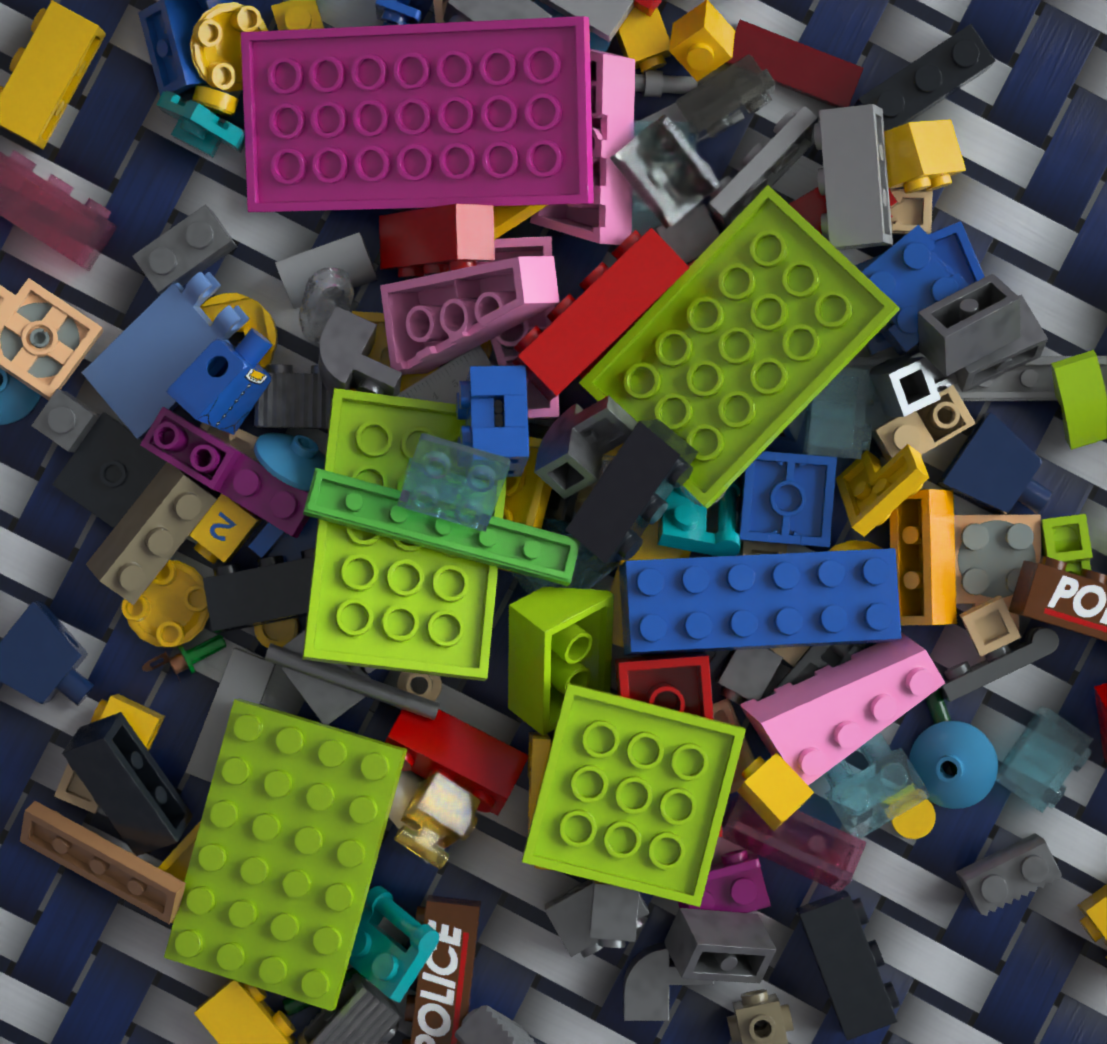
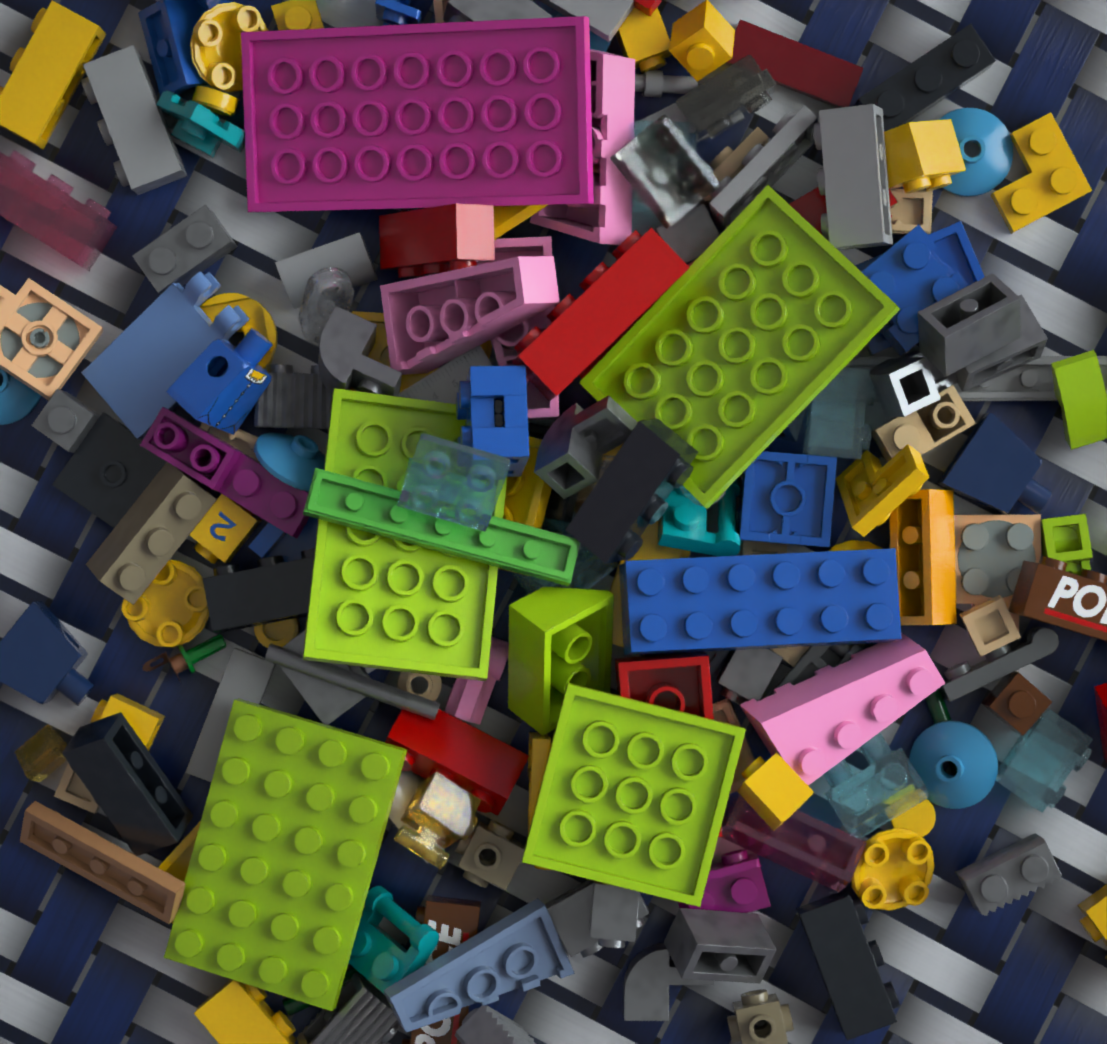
(41, 754): none -> clear yellow slope
(132, 121): none -> light grey brick
(470, 697): none -> bright pink piece
(495, 870): none -> dark tan brick
(495, 961): none -> sand blue wing
(730, 162): none -> tan plate
(894, 870): none -> yellow dish
(994, 155): none -> dark azure dish
(1016, 702): none -> reddish brown brick
(1052, 177): none -> yellow plate

